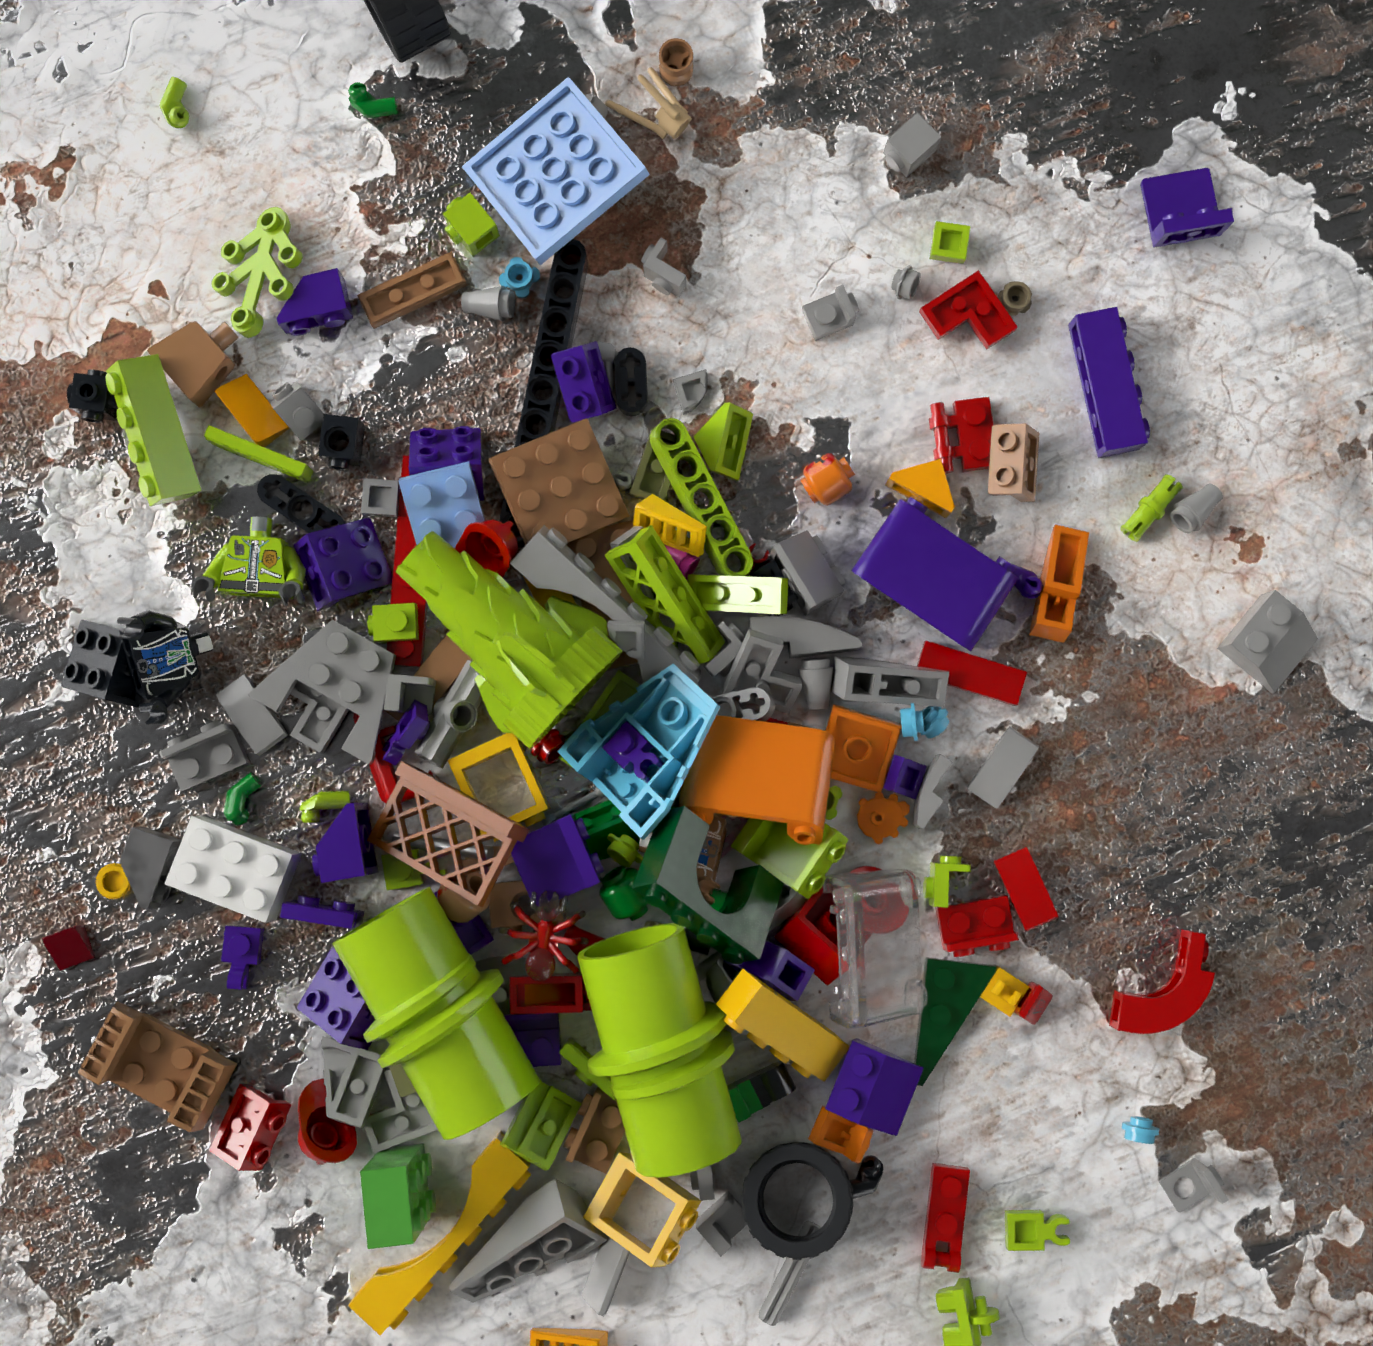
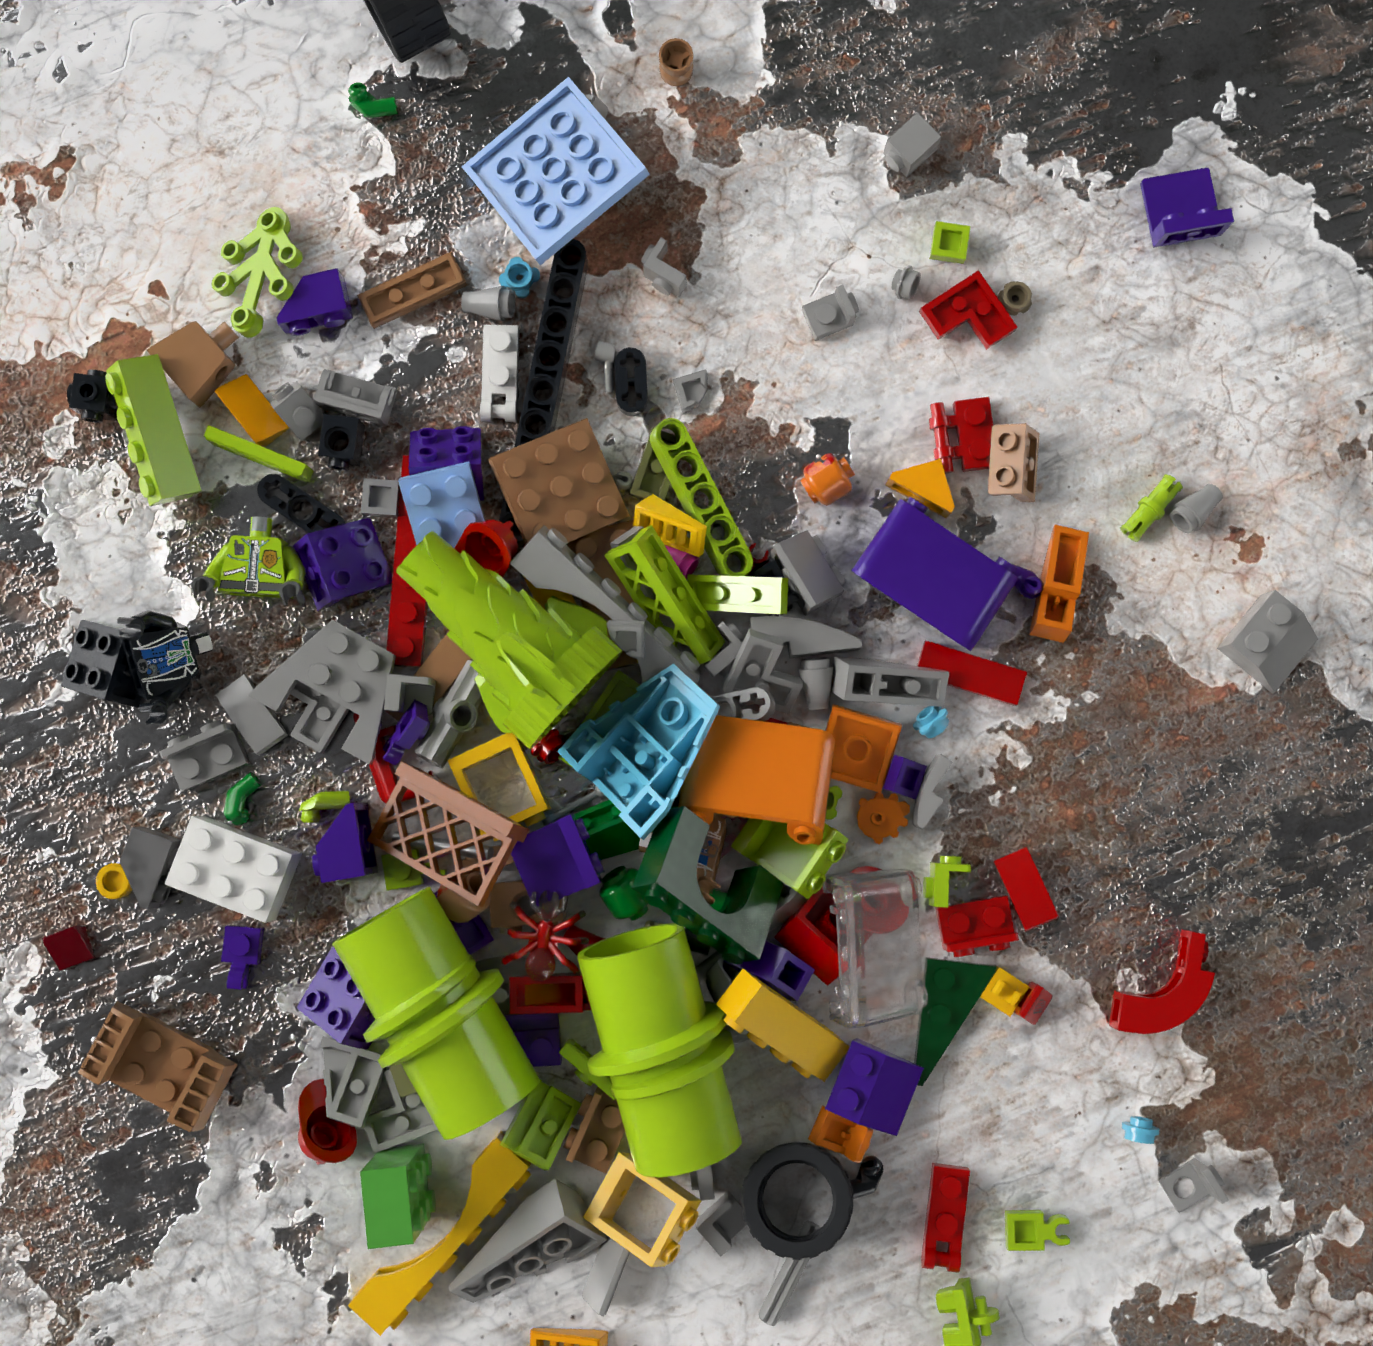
(171, 103): lime arm -> none
(249, 1129): red bracket -> none
(309, 910): dark purple plate -> none
(355, 397): none -> light grey hinge
(393, 622): lime bracket -> none
(469, 224): lime brick -> none
(500, 372): none -> white plate
(583, 381): dark purple bracket -> none
(623, 850): lime plate -> none
(632, 751): dark purple plate -> none
(671, 116): tan plant -> none
(725, 440): lime slope -> none
(760, 1090): leg -> none
(911, 722): medium azure plate -> none
(1003, 767): light grey slope -> none
(1108, 382): dark purple brick -> none

